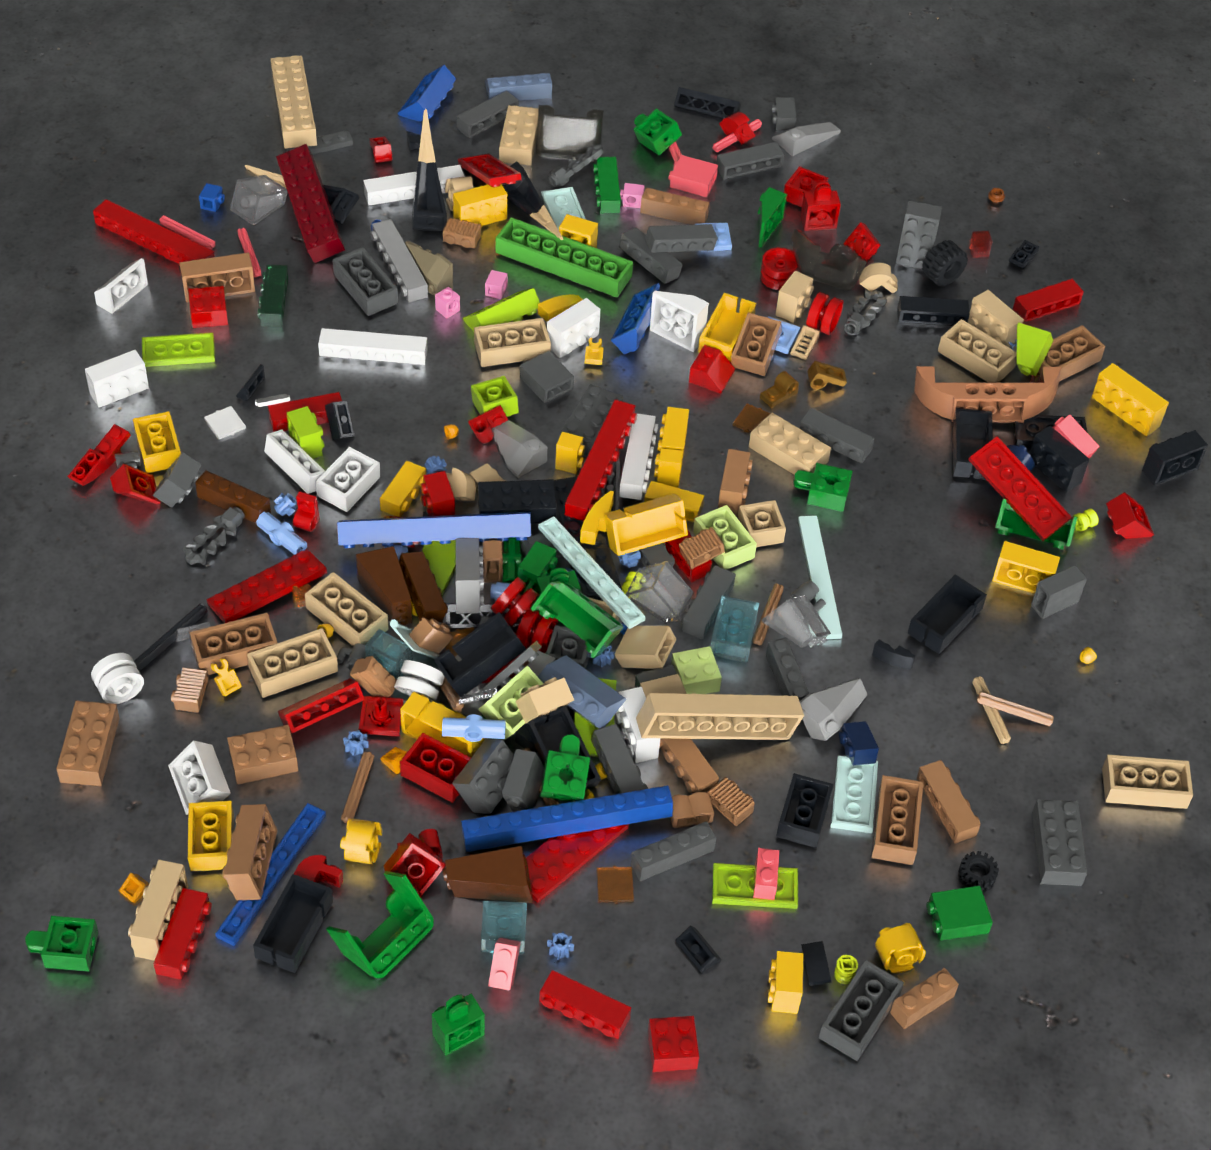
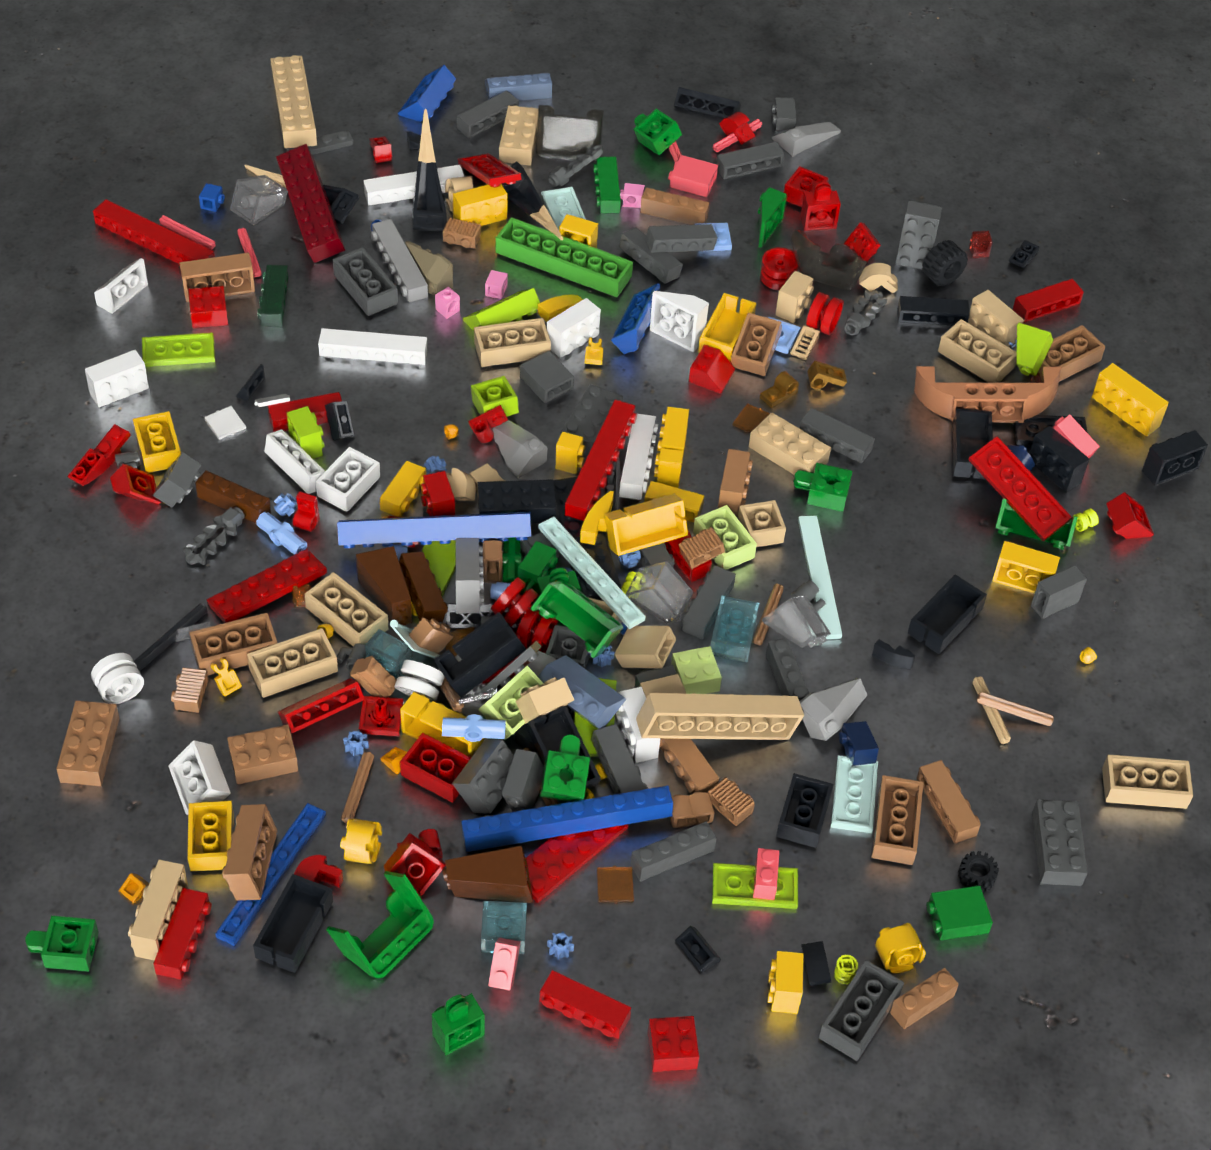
(996, 195): dark orange plate -> none

